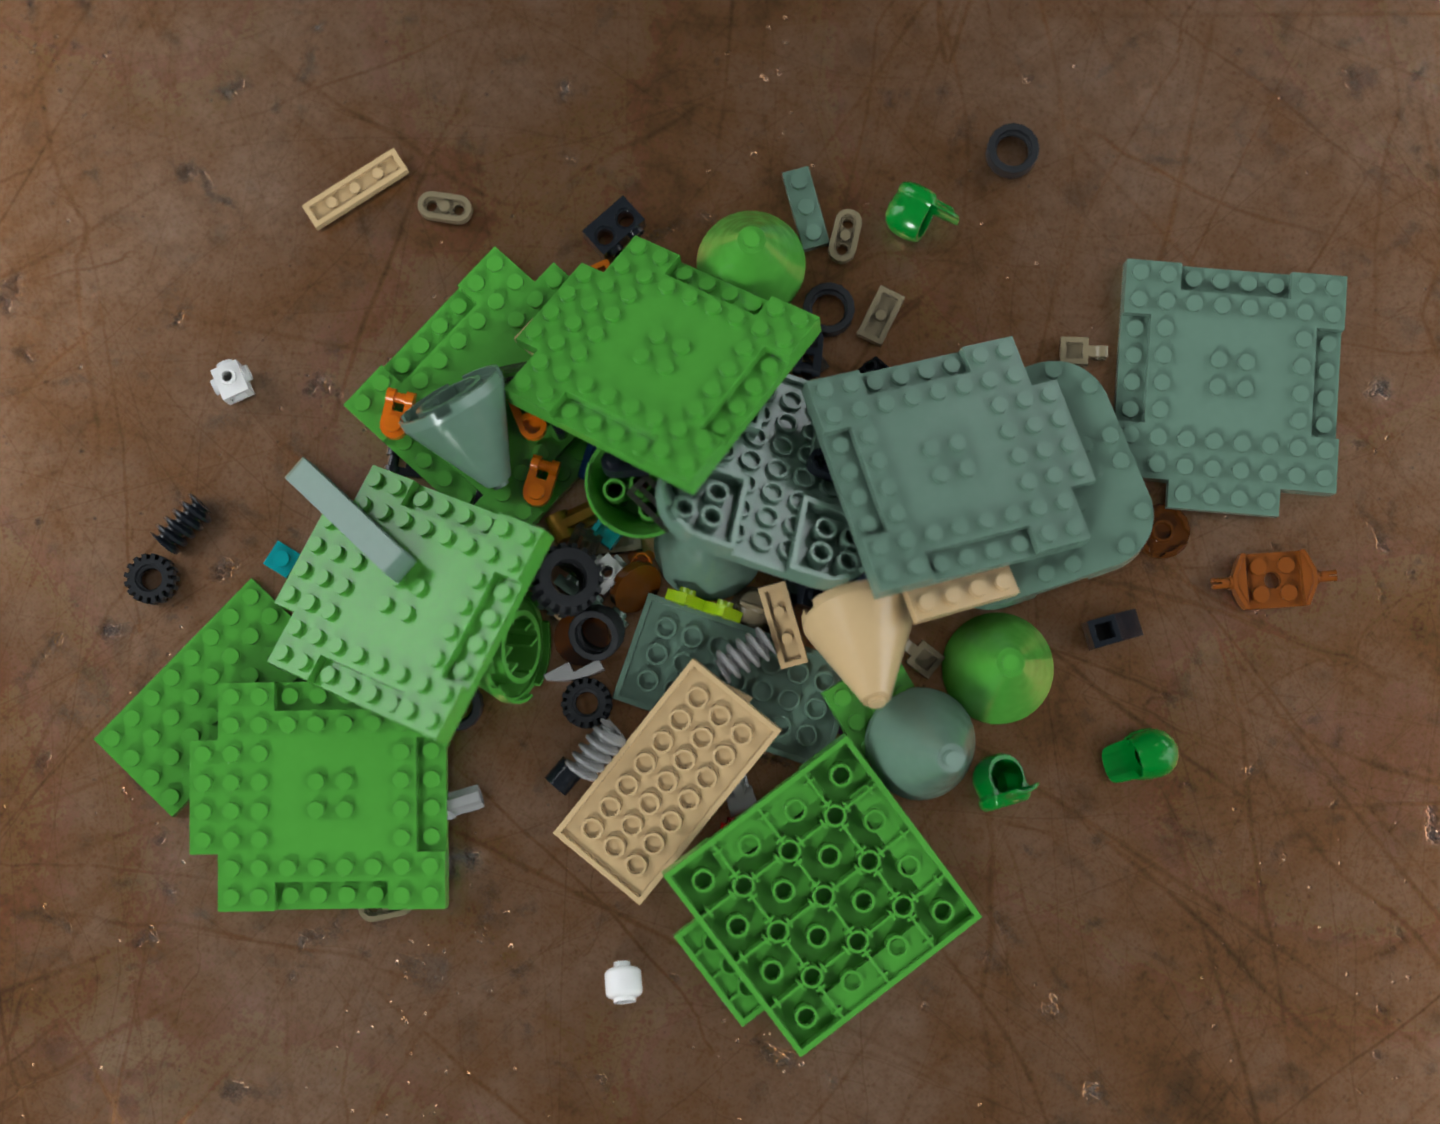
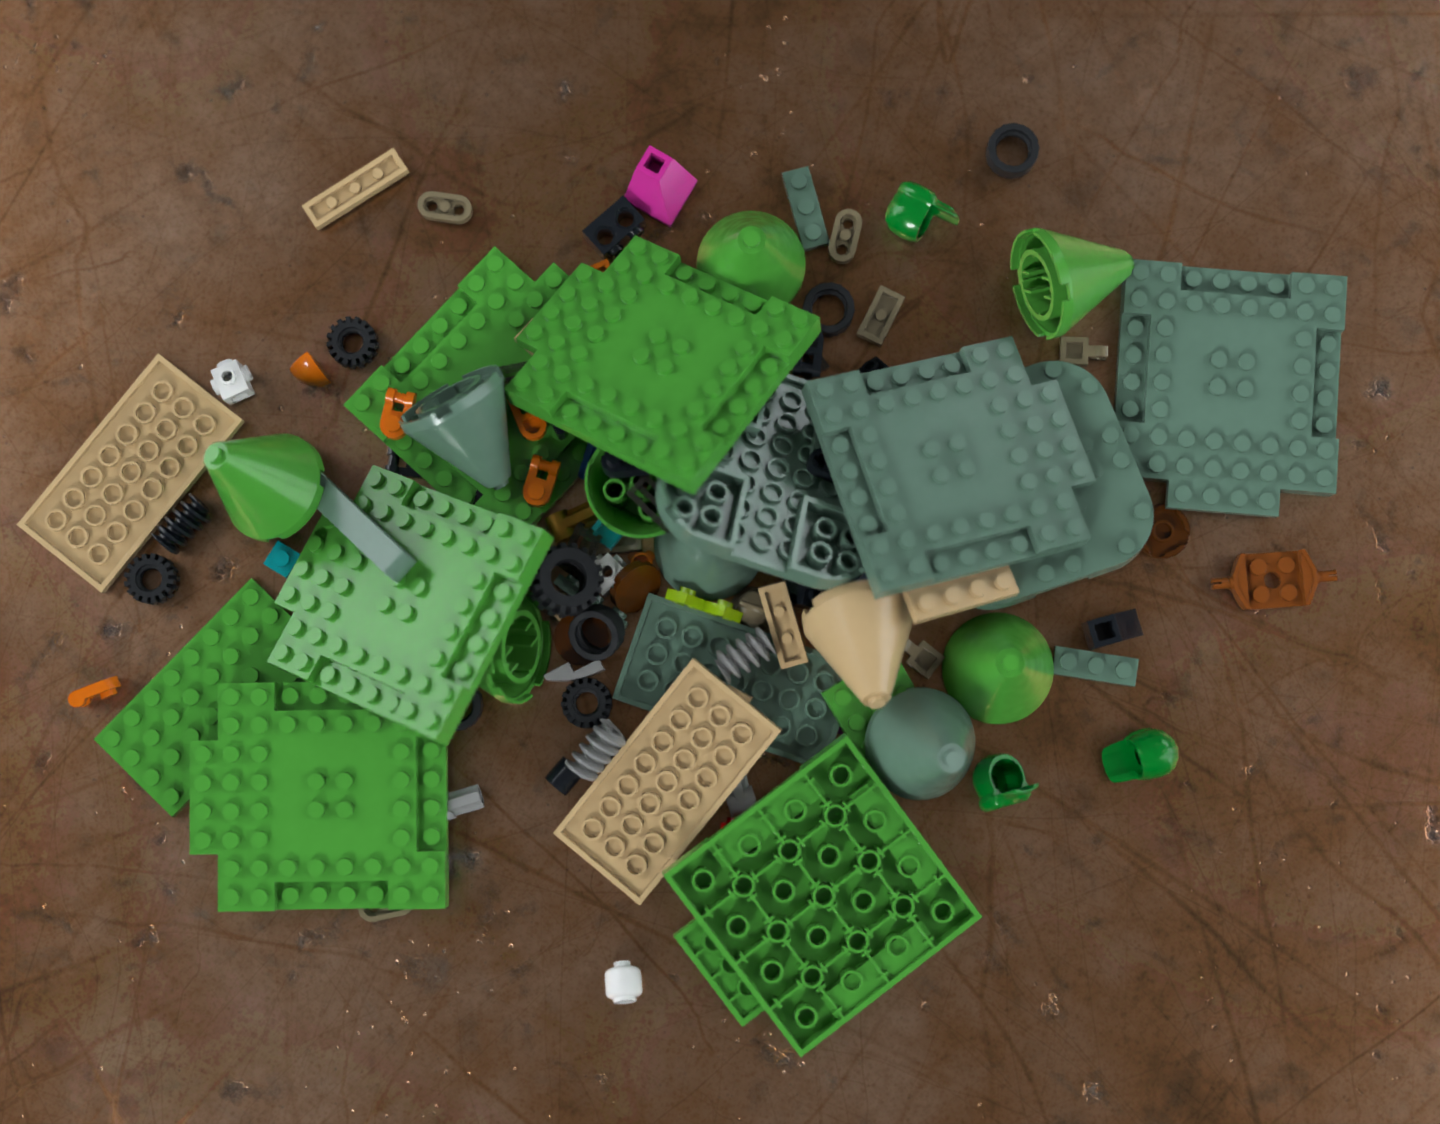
(103, 688): none -> orange plate
(129, 473): none -> tan plate
(267, 483): none -> bright green cone
(308, 371): none -> orange brick
(345, 328): none -> black tyre
(660, 186): none -> dark pink slope
(1063, 278): none -> bright green cone
(1095, 666): none -> sand green plate

